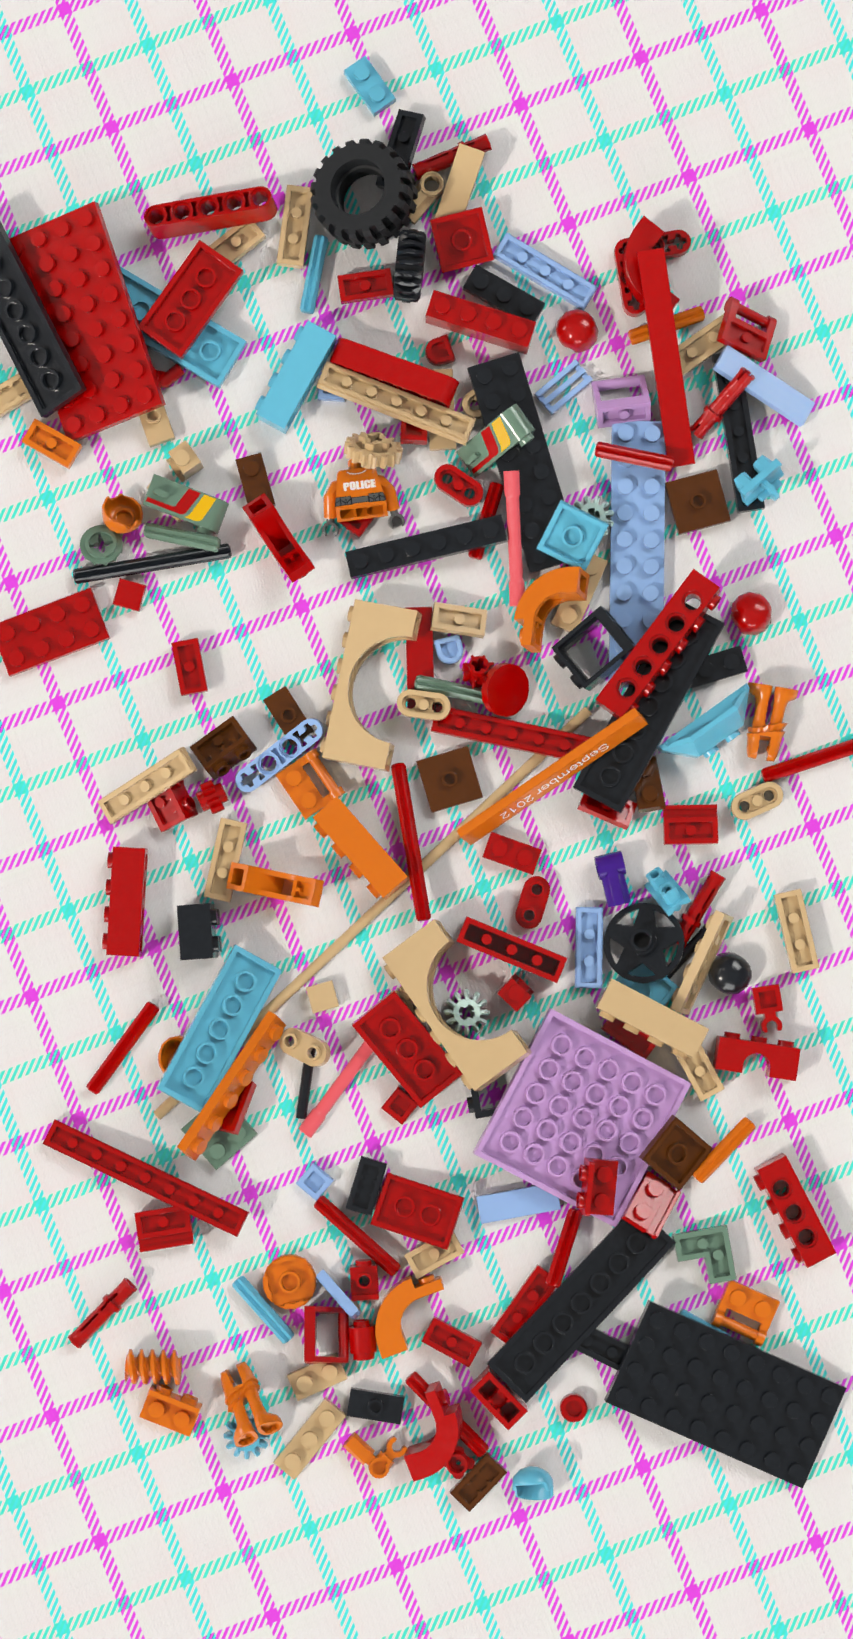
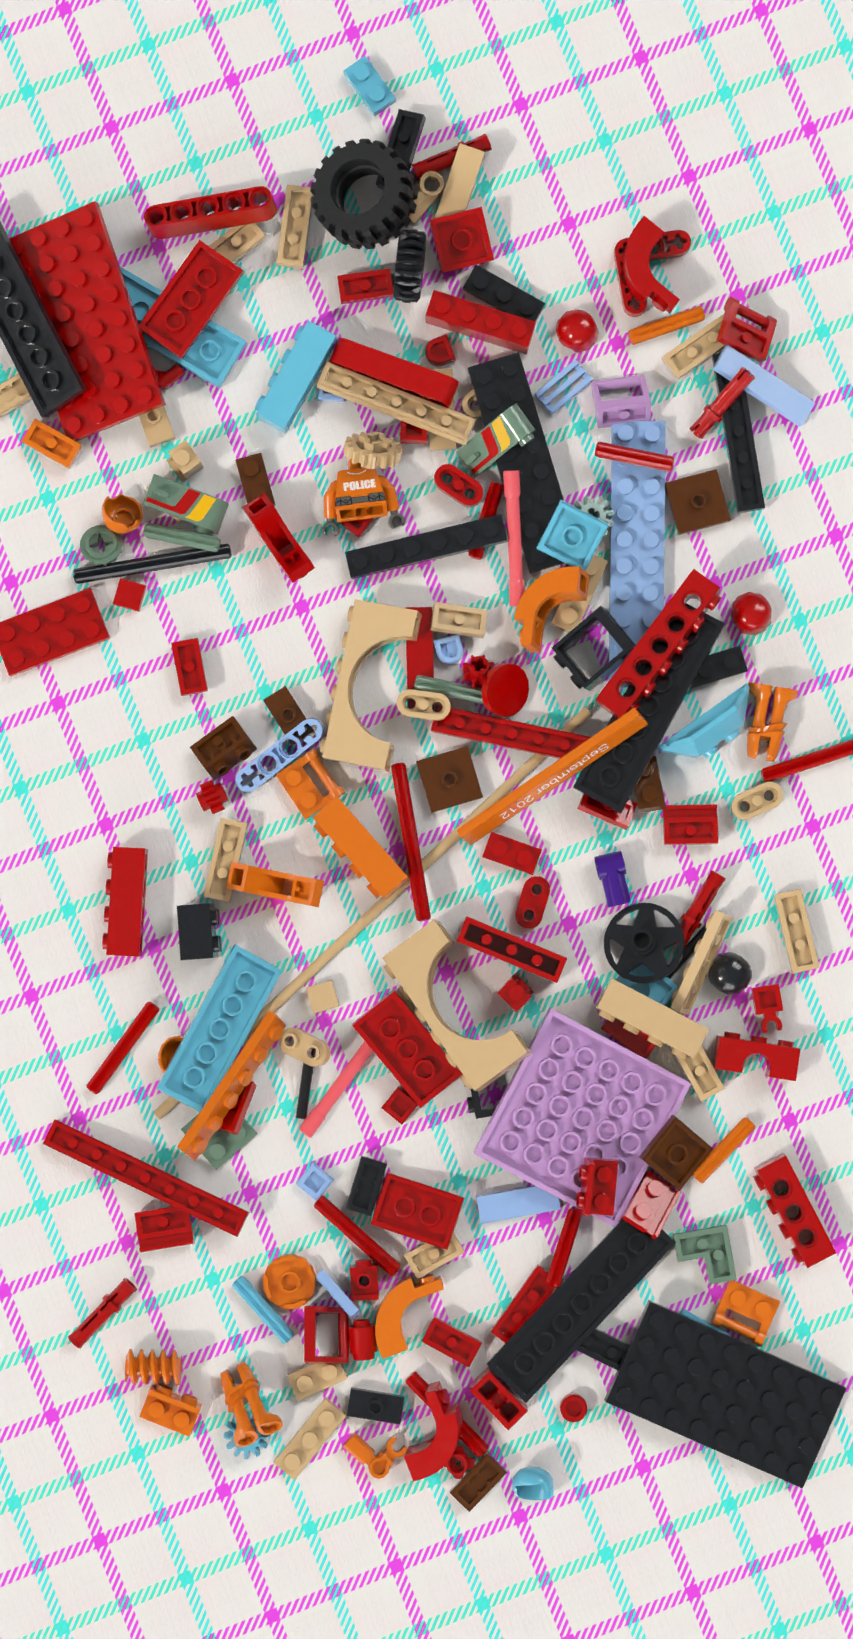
(147, 785): tan tile -> none
(172, 807): red bracket -> none
(314, 274): medium azure axle -> none
(464, 1003): light aqua gear -> none
(545, 271): light blue tile -> none
(588, 947): light blue tile -> none
(665, 356): red tile -> none
(666, 891): medium azure hips -> none
(763, 484): medium azure hips -> none

